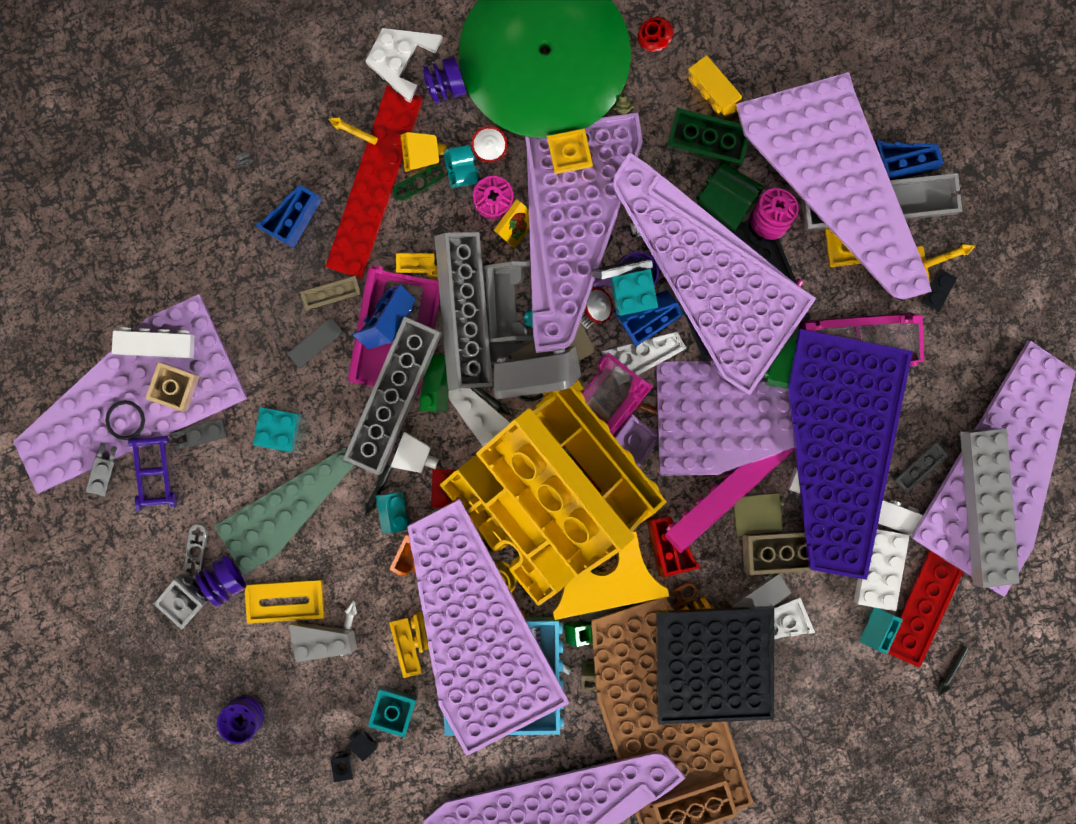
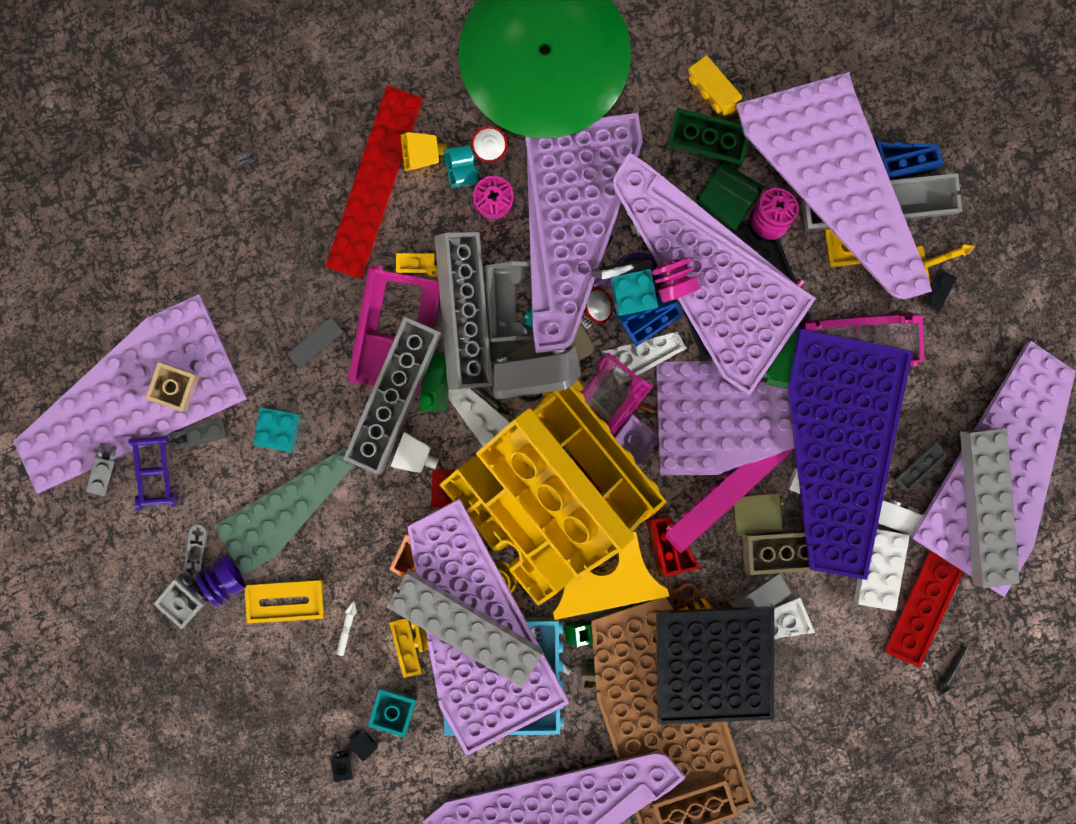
(108, 422): black piece -> none
(153, 344): white brick -> none
(233, 727): dark purple wheel -> none
(291, 216): blue wedge -> none
(318, 642): light grey wedge -> none
(330, 293): dark tan plate -> none
(338, 123): yellow piece -> none
(370, 506): pearl dark grey piece -> none
(387, 318): blue wedge -> none
(392, 53): white wing -> none
(392, 512): teal brick -> none
(403, 184): dark green beam -> none
(444, 79): dark purple wheel -> none
(465, 628): none -> light grey piece
(514, 224): yellow tile -> none
(569, 151): yellow plate -> none
(623, 105): olive plant -> none
(655, 33): red piece -> none
(676, 279): none -> dark pink wheel
(880, 630): teal brick -> none

